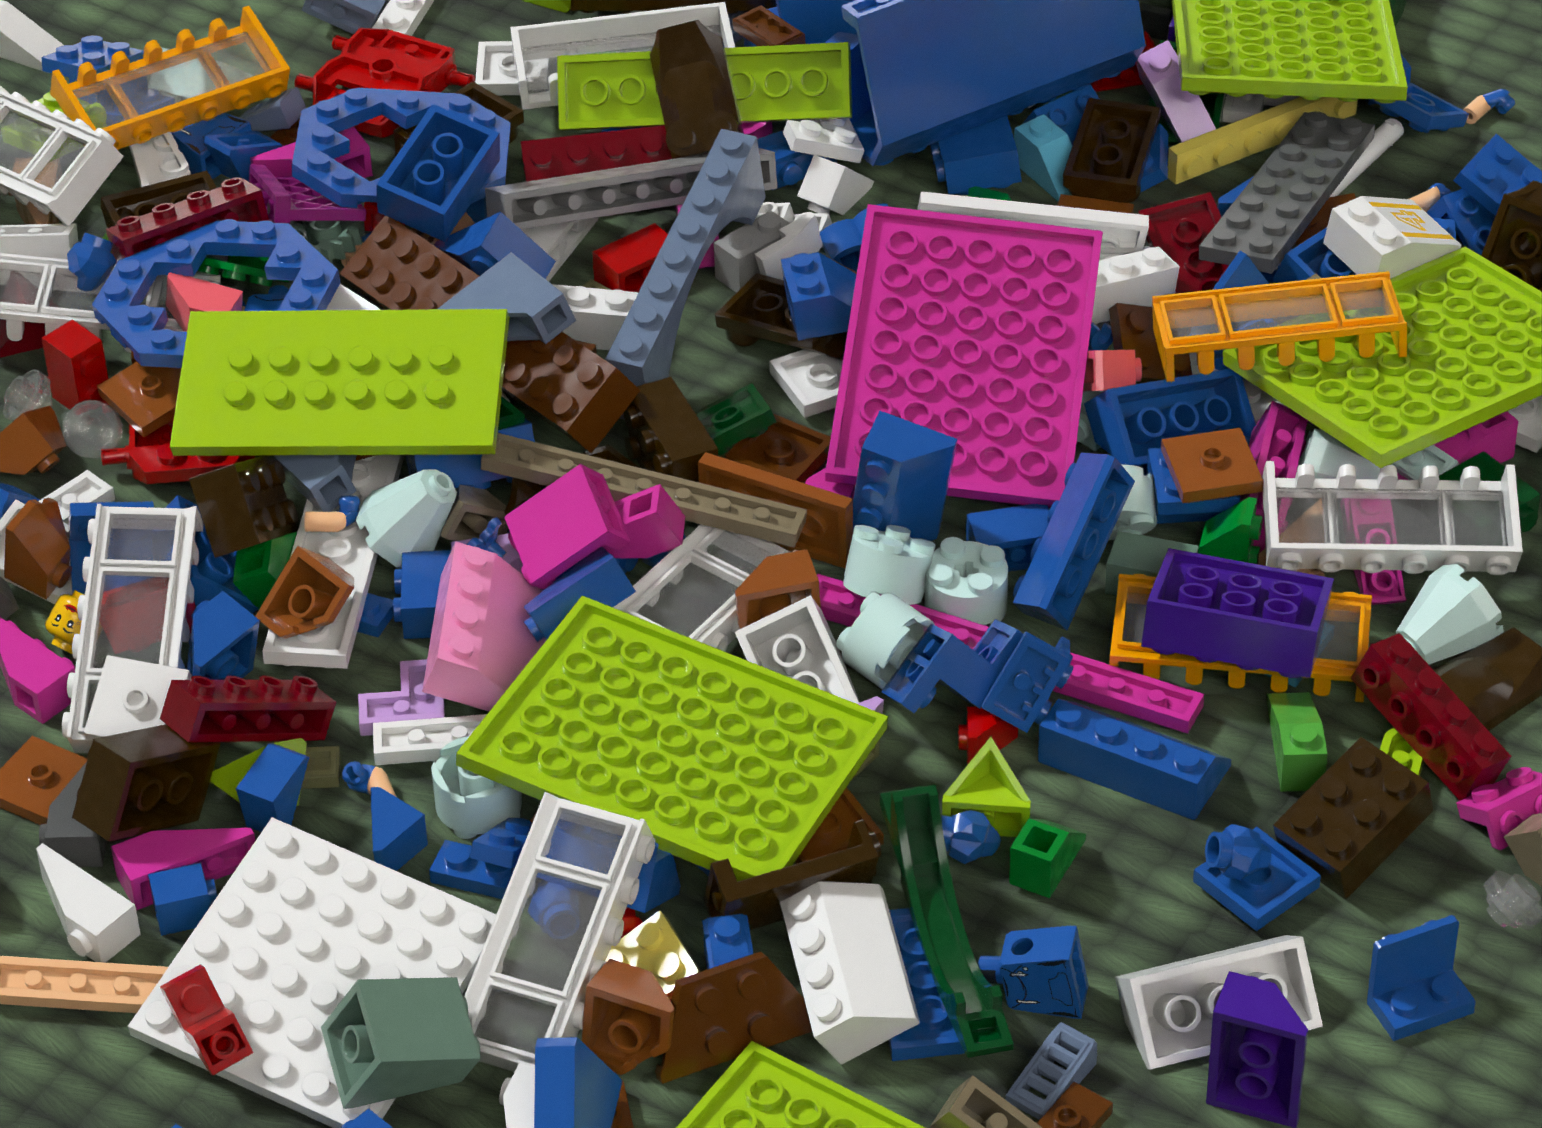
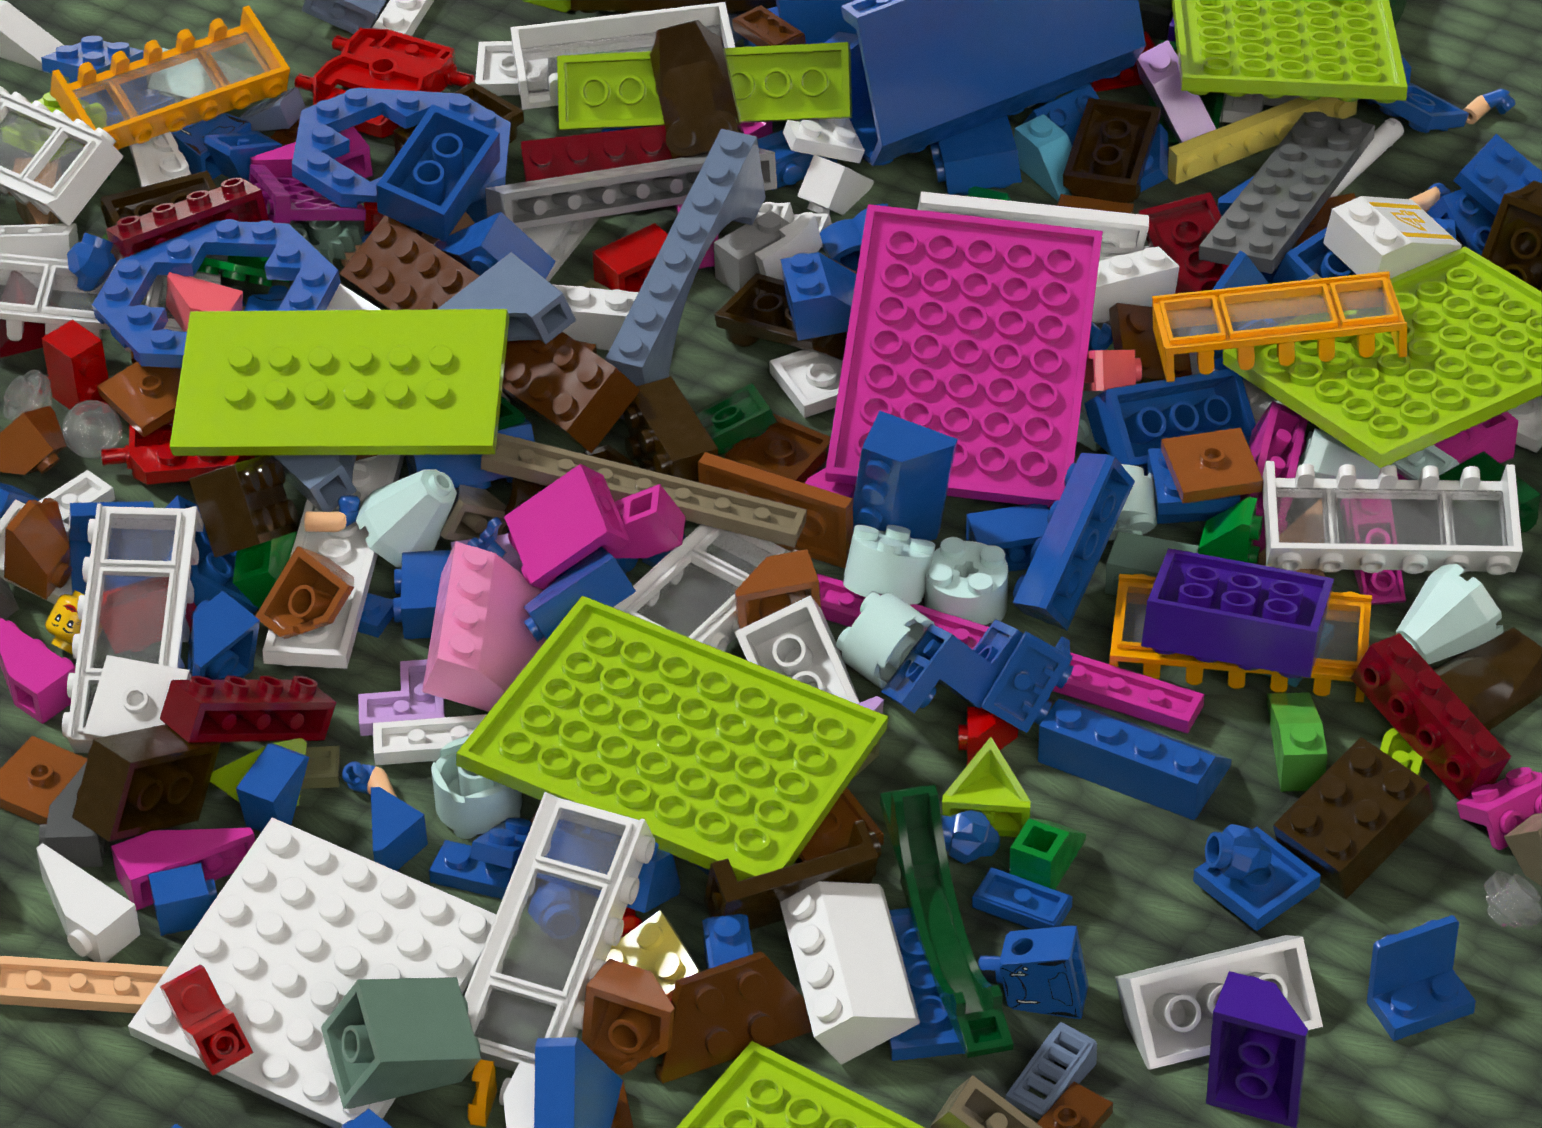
(485, 1093): none -> light orange tile
(1021, 900): none -> blue plate

